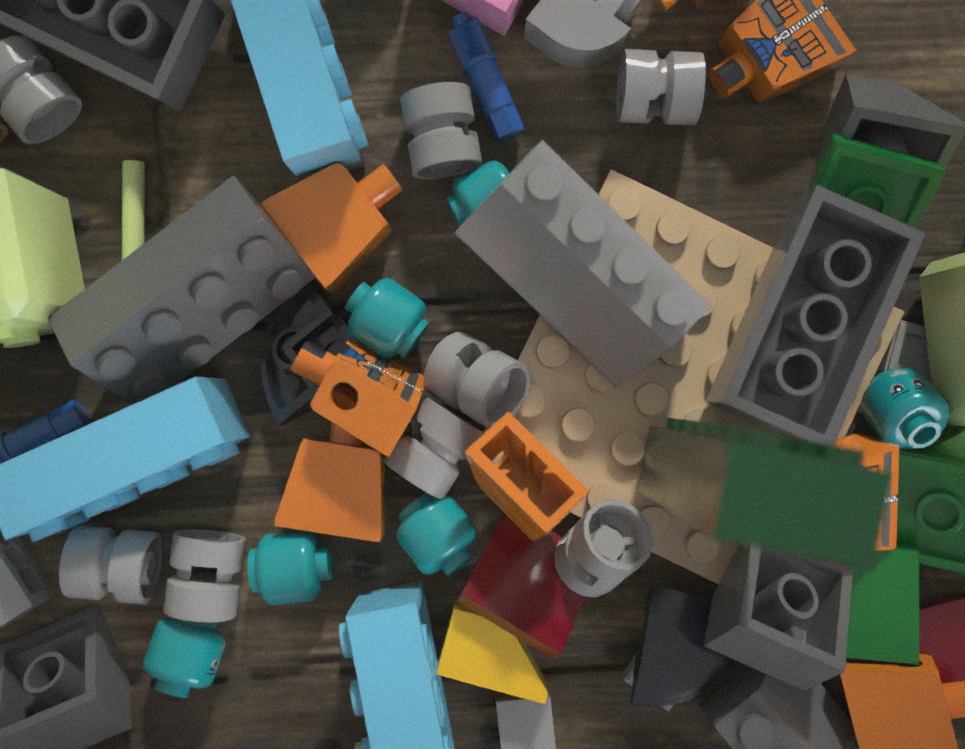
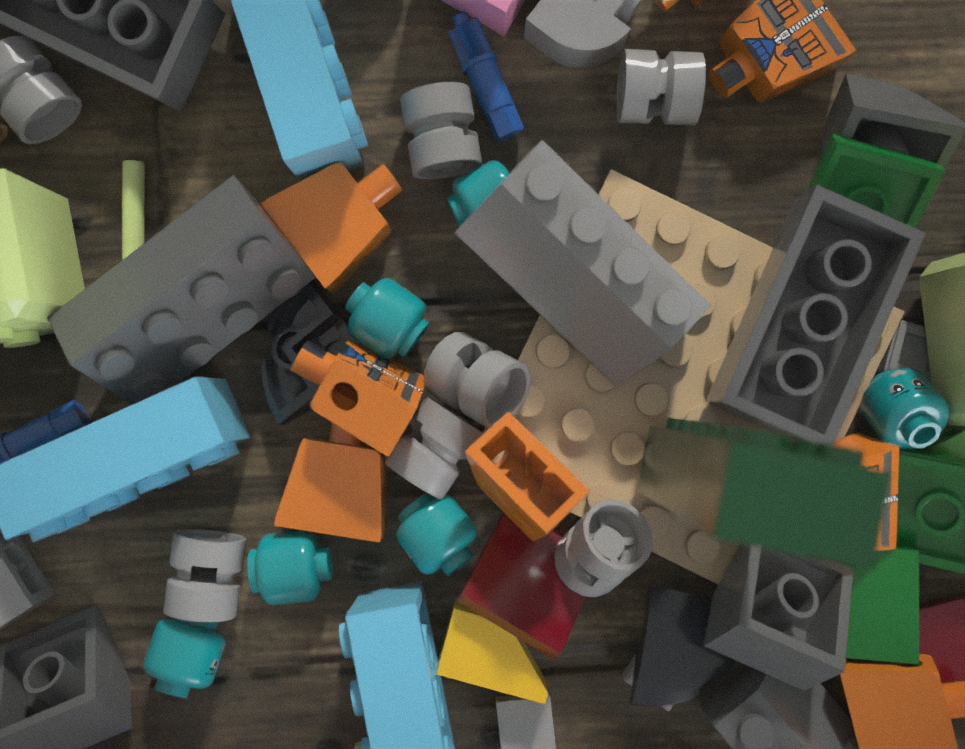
(100, 563): light grey wheel -> none

